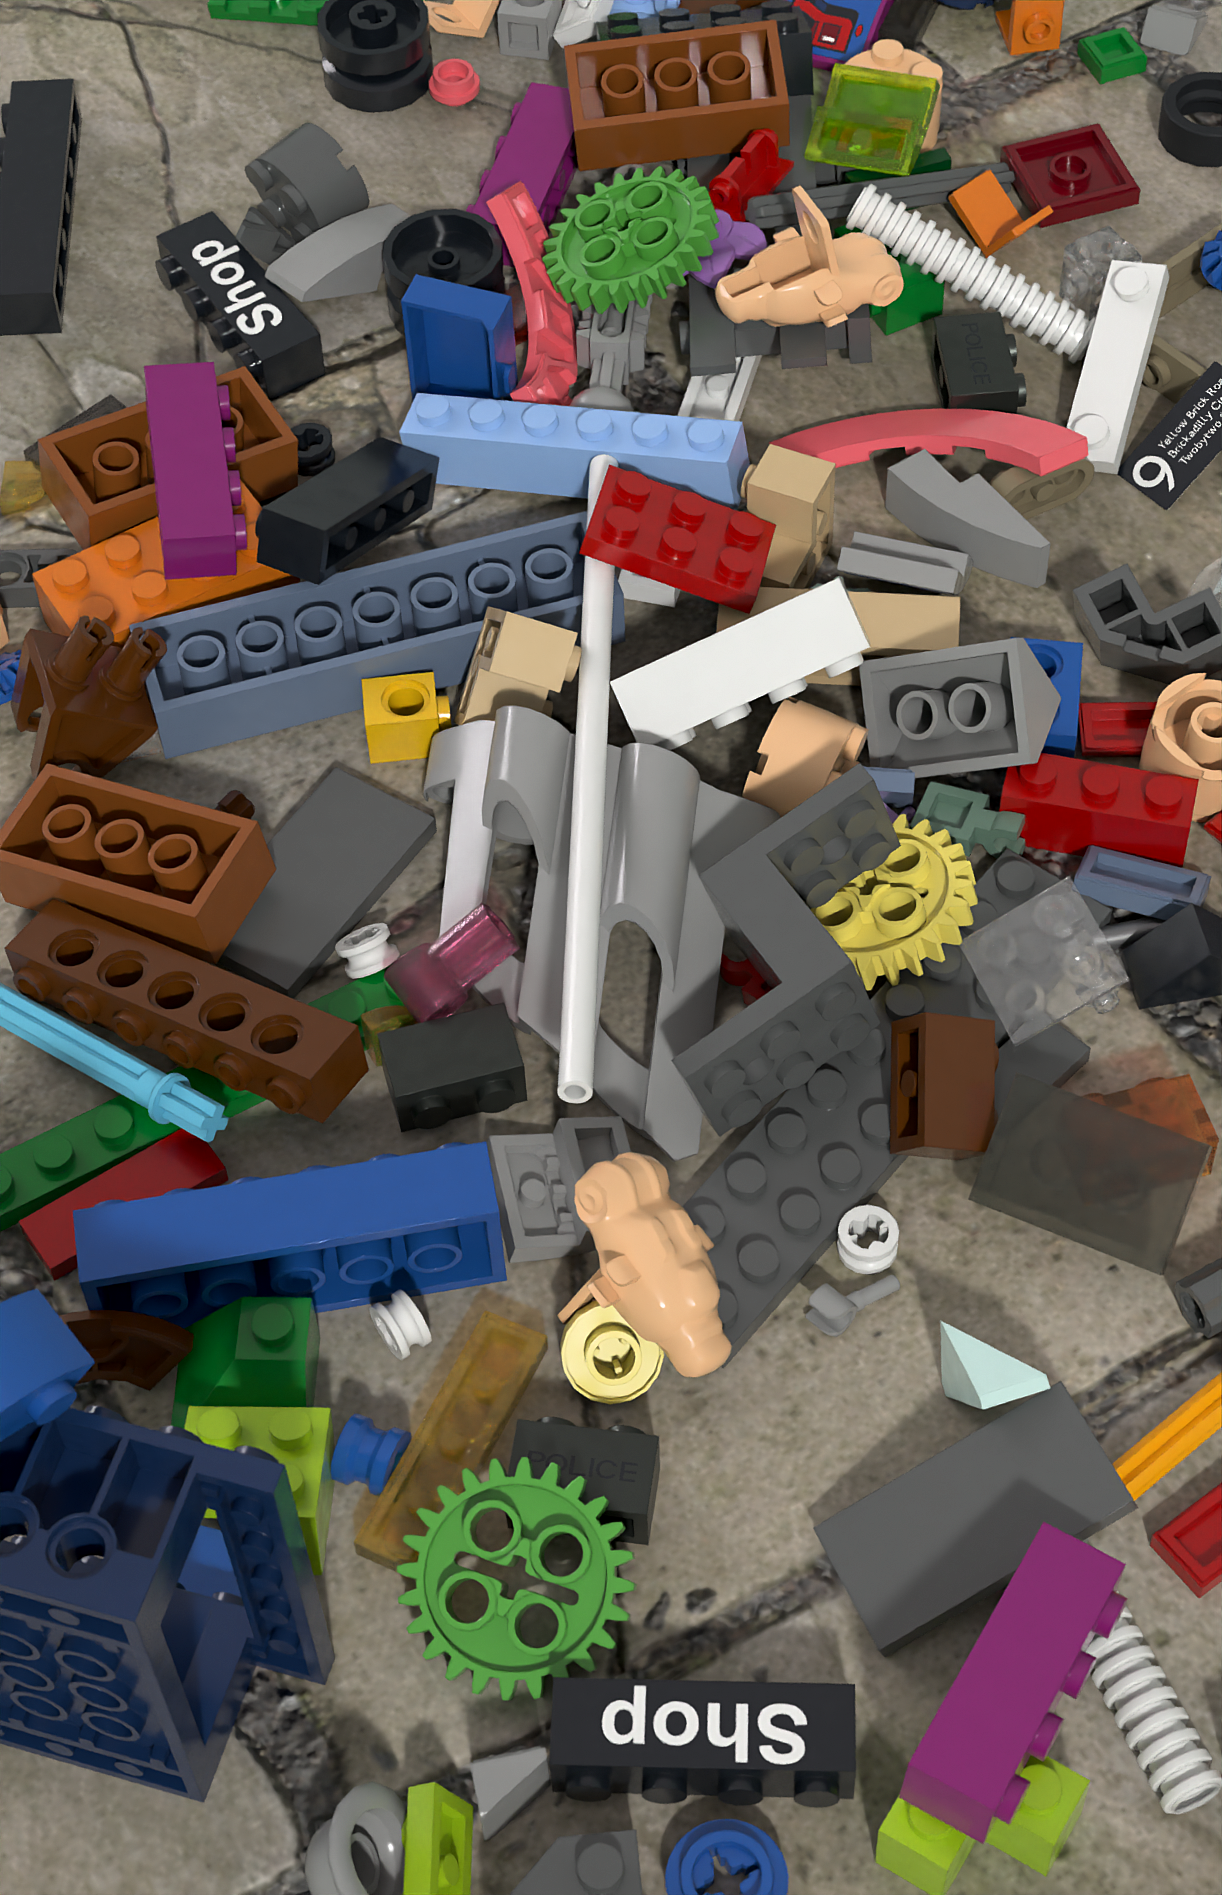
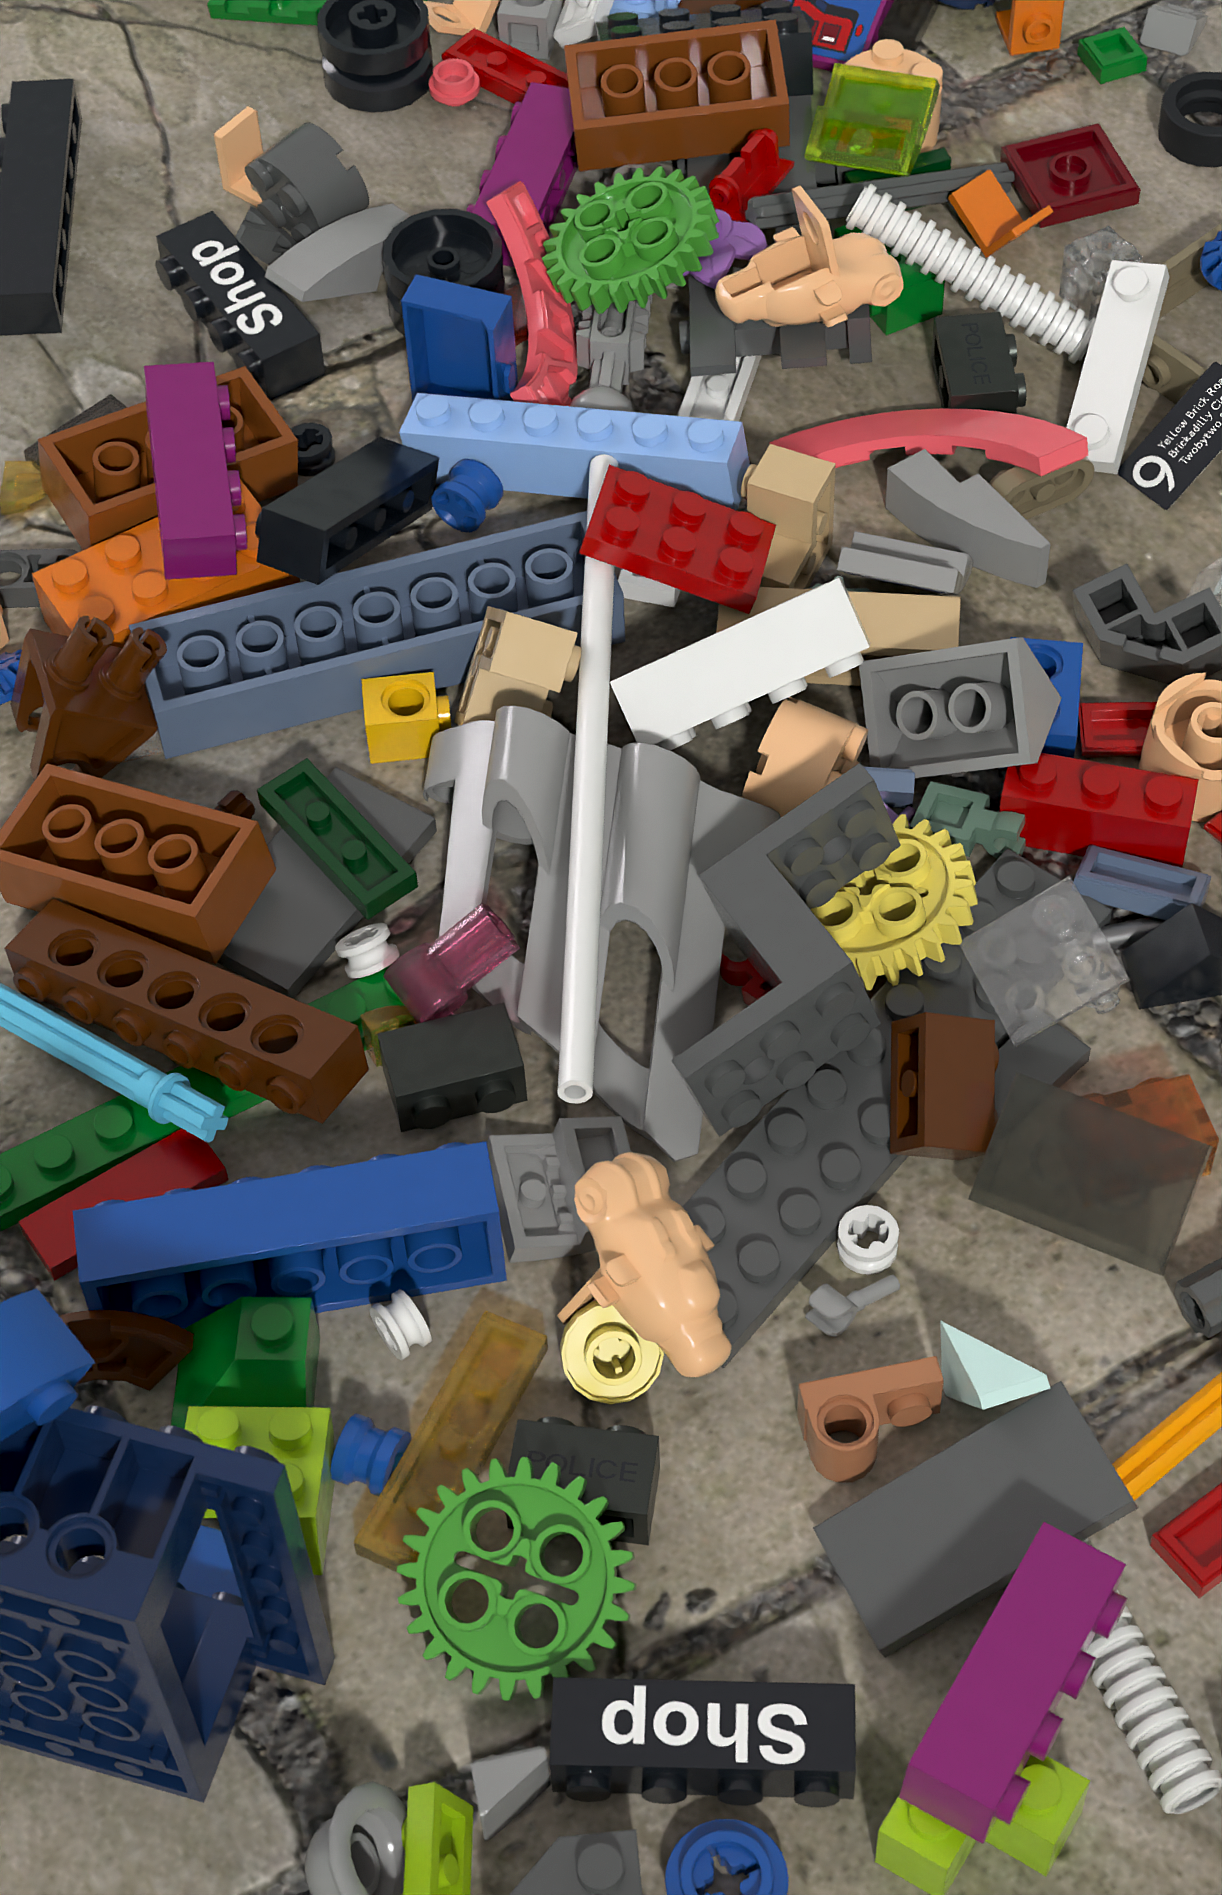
(236, 147): none -> light nougat bracket
(337, 838): none -> dark green plate
(467, 495): none -> blue wheel
(502, 67): none -> red tile
(859, 1404): none -> nougat plate

